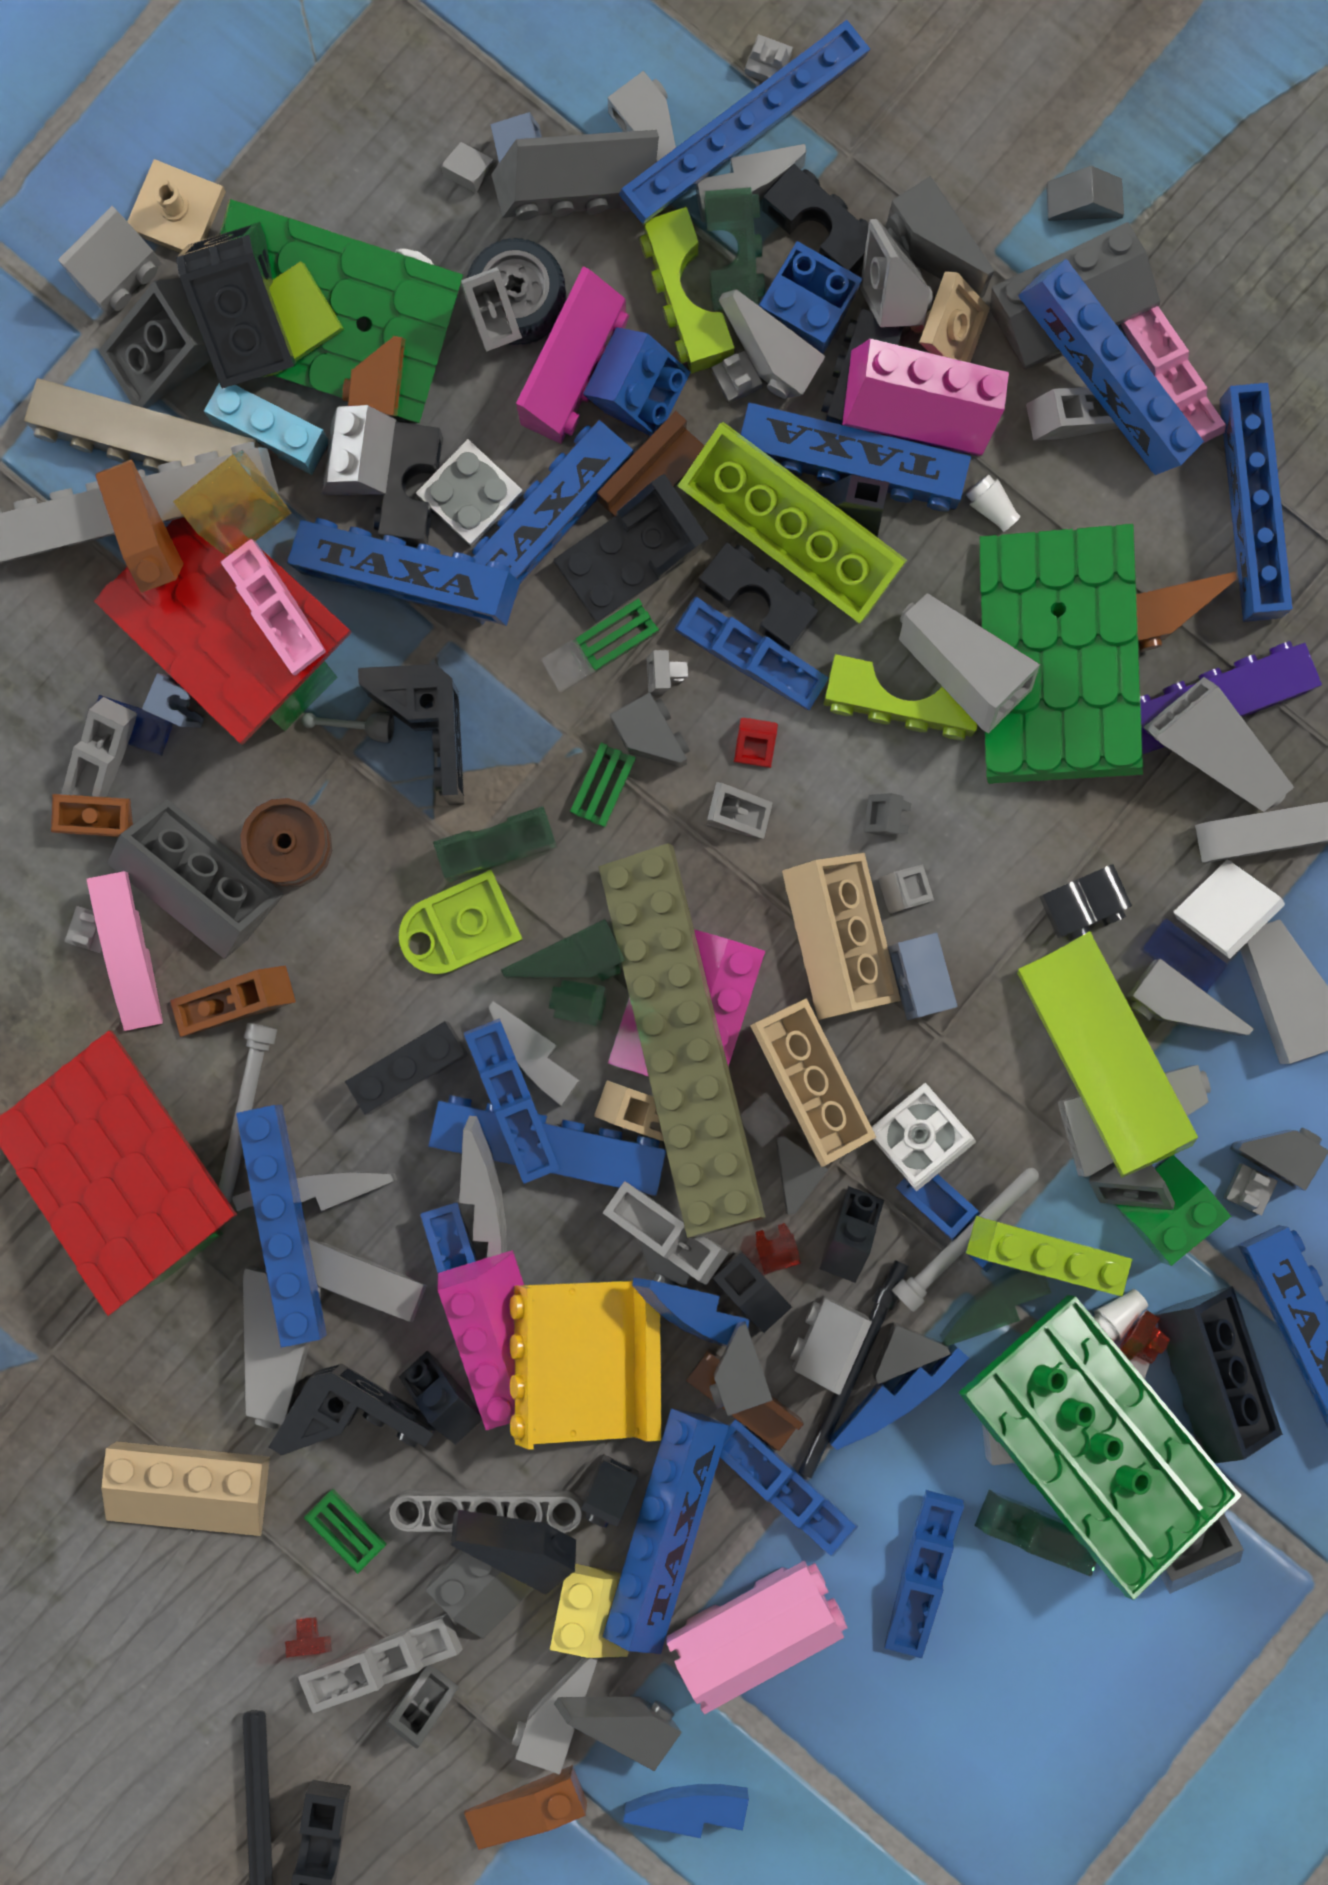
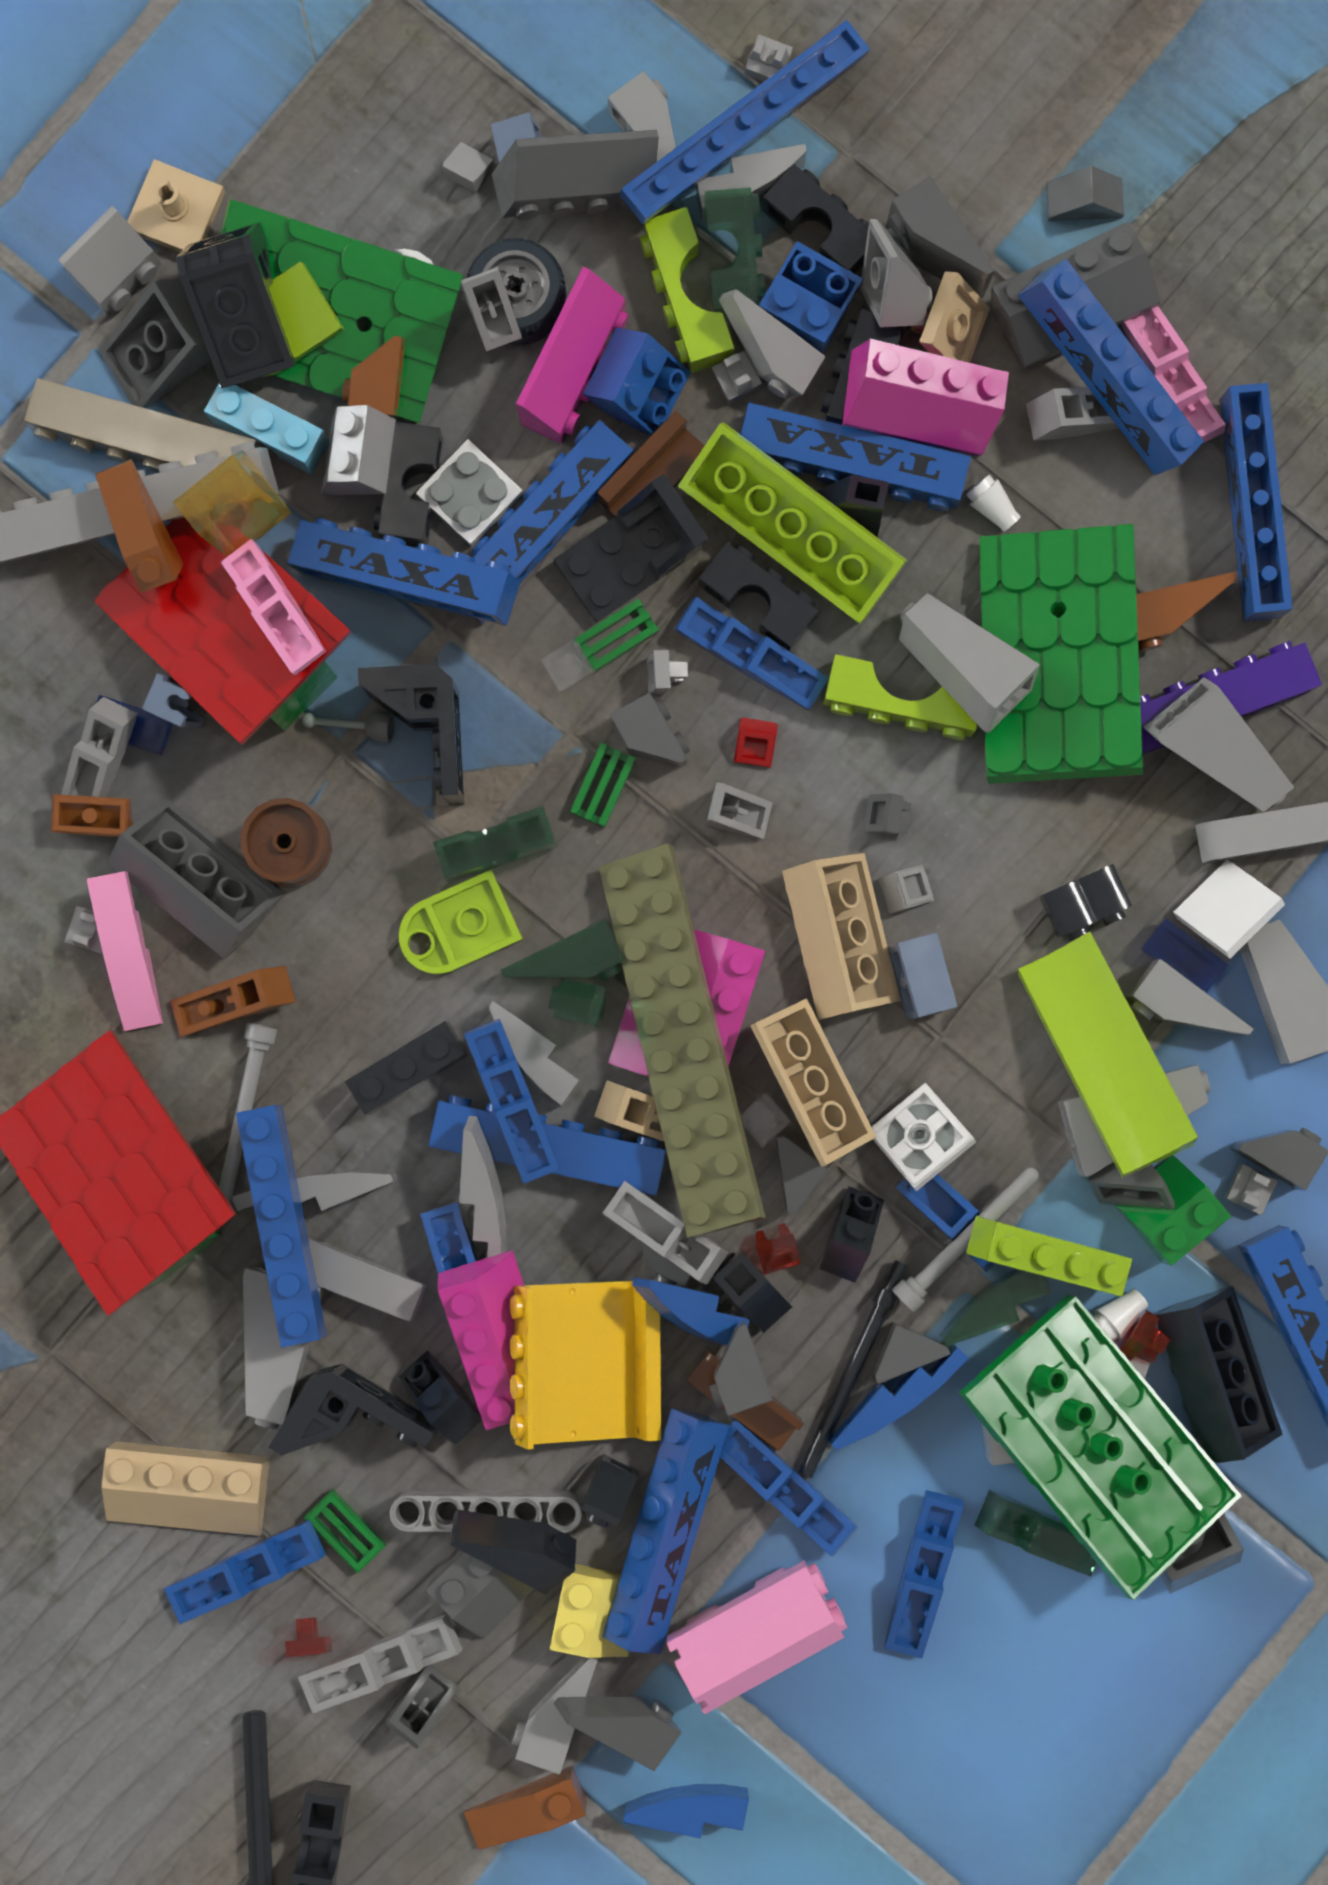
(244, 1571): none -> blue slope
(830, 1343): light grey slope -> none

